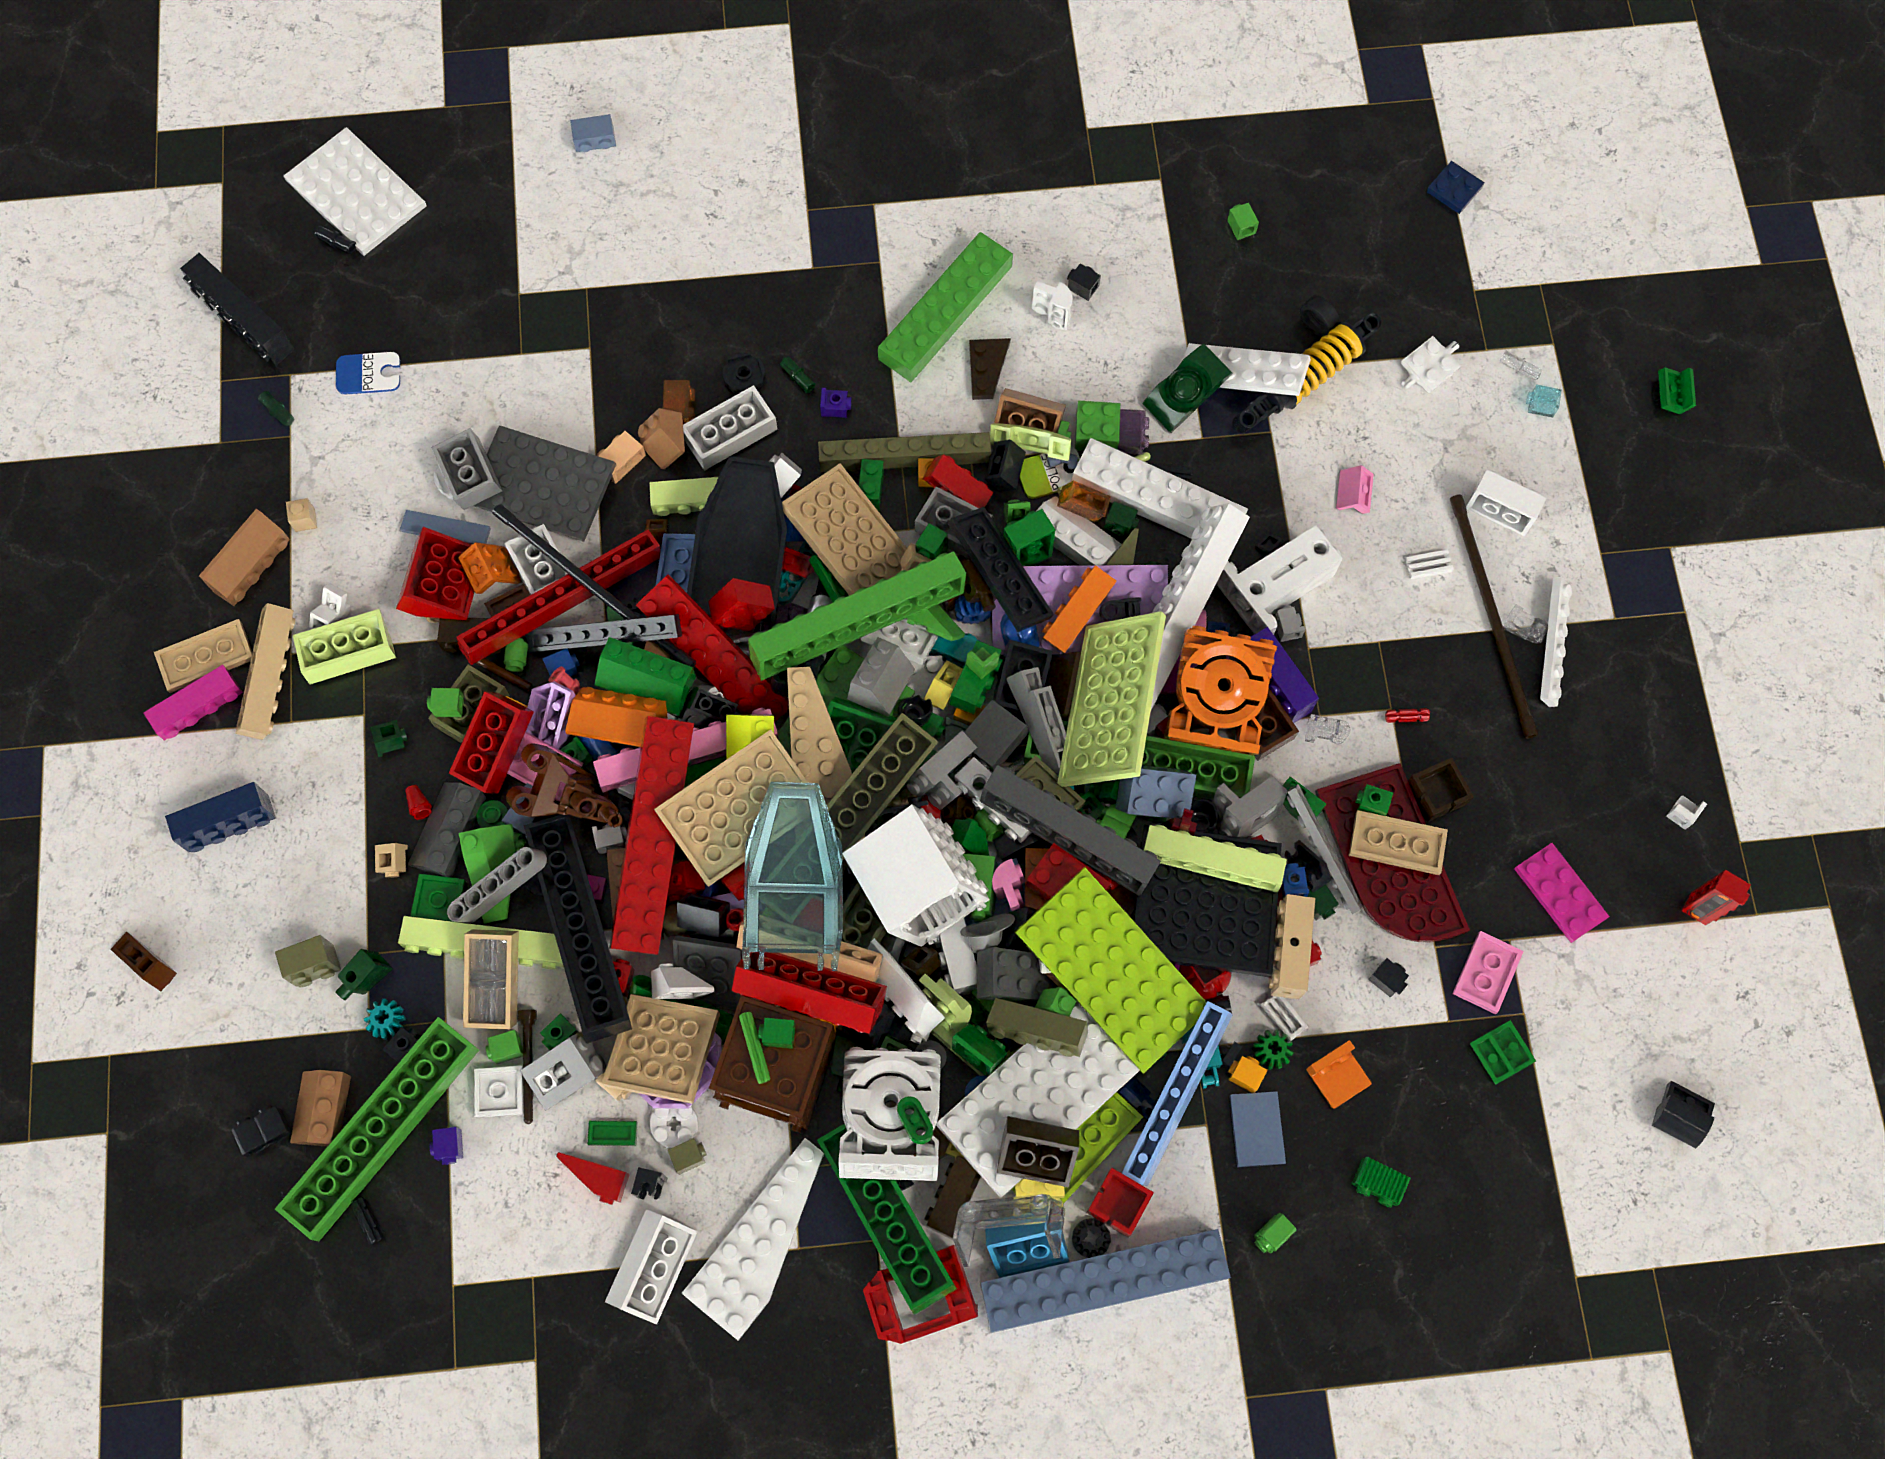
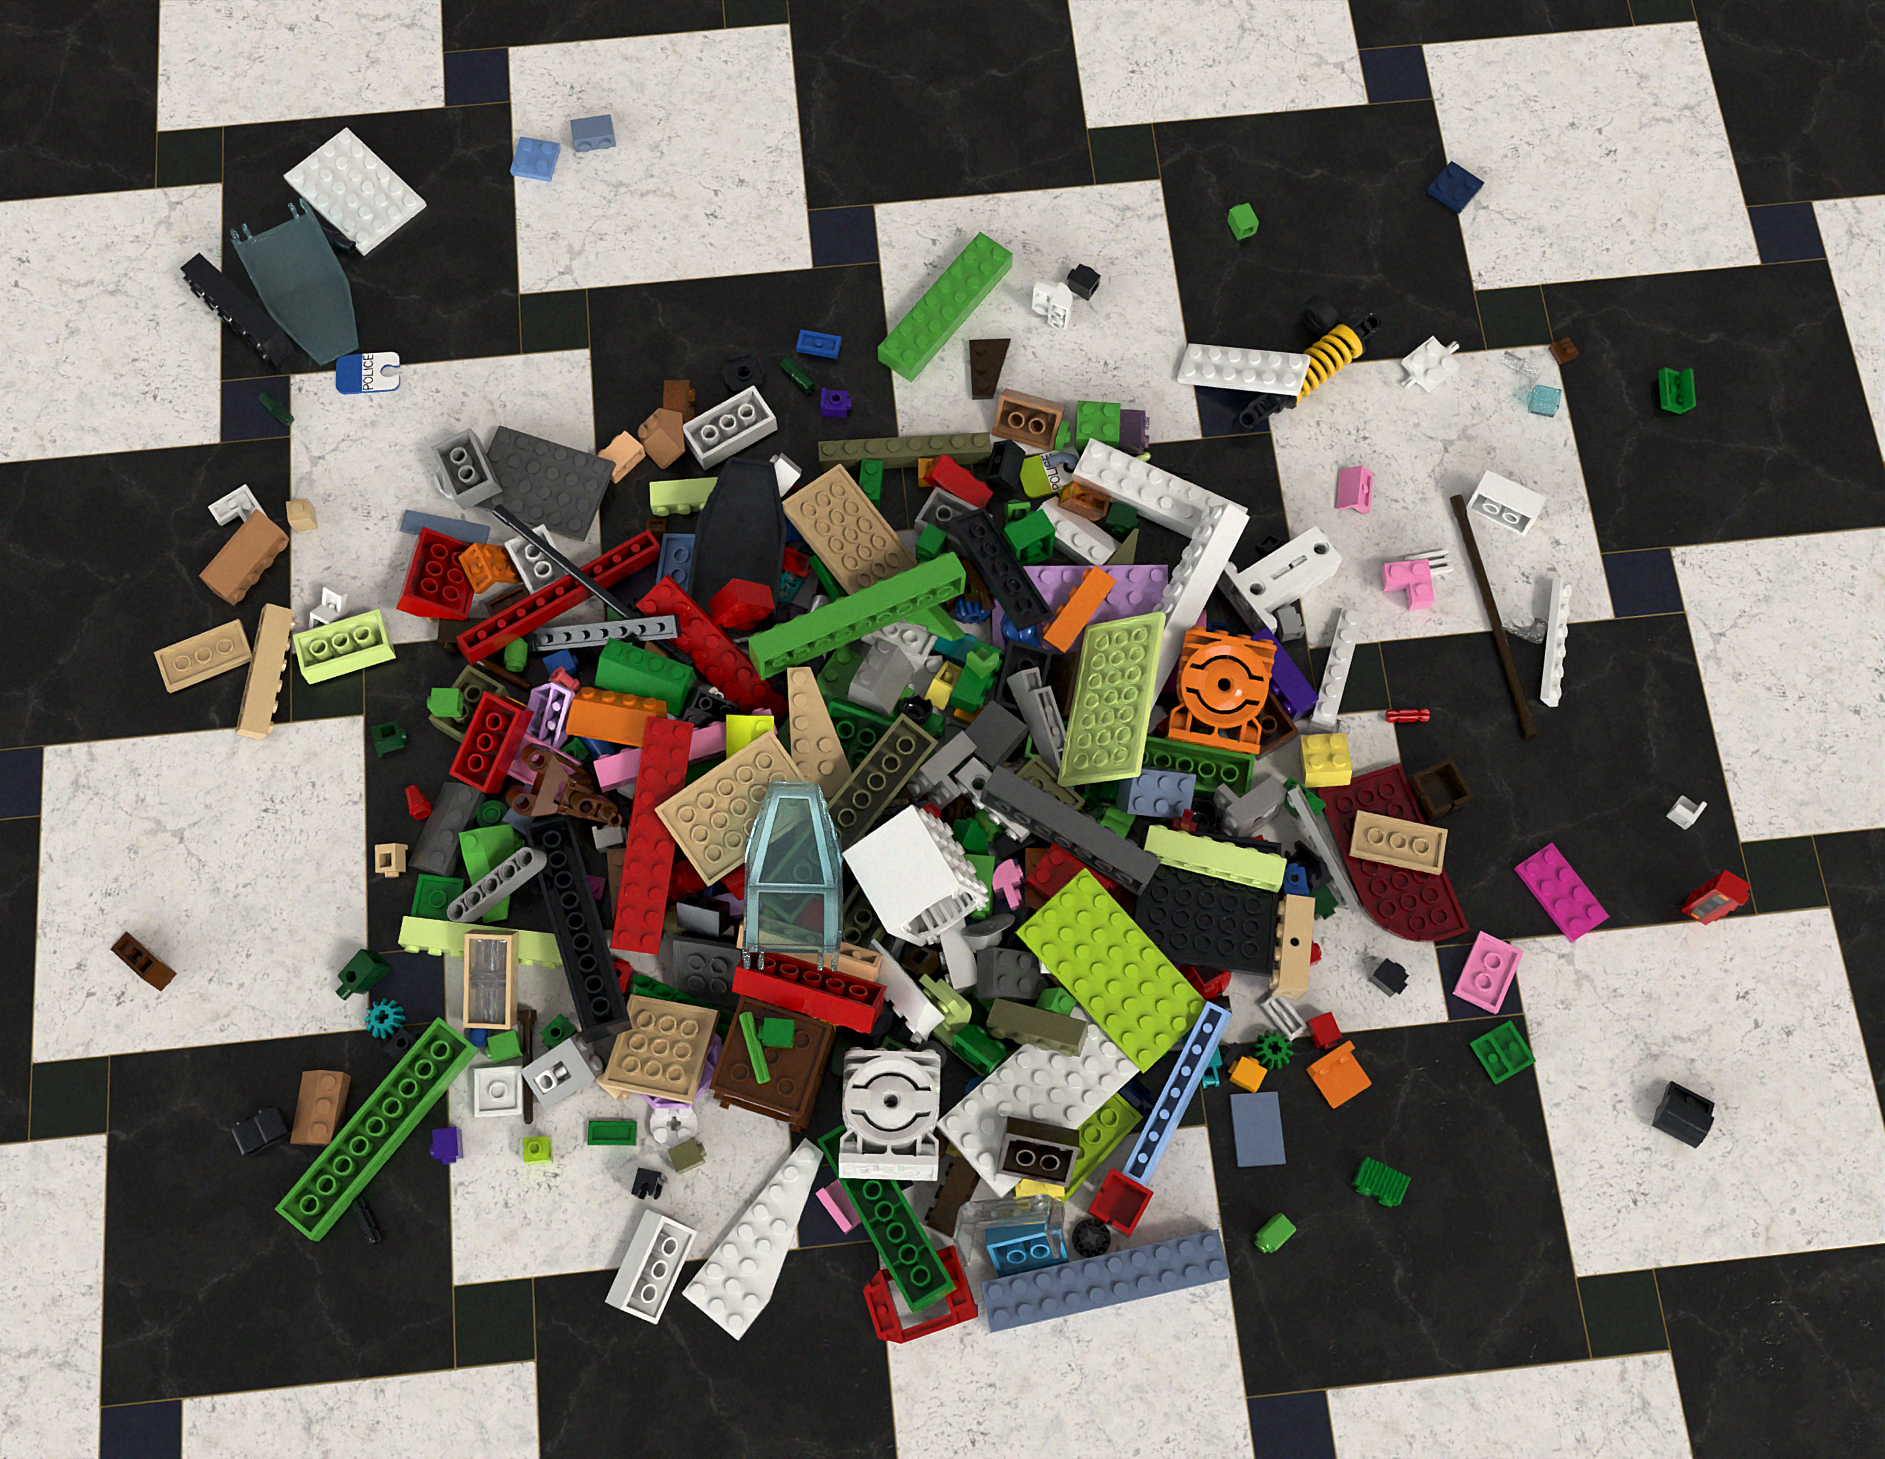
(193, 702): dark pink brick -> none
(220, 817): dark blue brick -> none
(236, 503): none -> white plate
(302, 284): none -> clear light blue windscreen
(308, 961): olive brick -> none
(479, 1036): none -> blue plate
(535, 159): none -> medium blue plate
(537, 1150): none -> lime brick
(600, 1179): red slope -> none
(677, 983): white slope -> none
(734, 919): red cone -> none
(818, 344): none -> blue plate
(839, 1206): none -> bright pink panel
(911, 559): tan panel -> none
(915, 1121): green plate -> none
(1032, 439): yellowish green slope -> none
(1124, 608): black piece -> none
(1187, 387): dark green slope -> none
(1324, 1031): none -> red brick
(1325, 760): none -> light yellow brick
(1337, 667): none -> white plate
(1374, 800): green brick -> none
(1414, 578): none -> bright pink brick
(1563, 351): none -> reddish brown tile

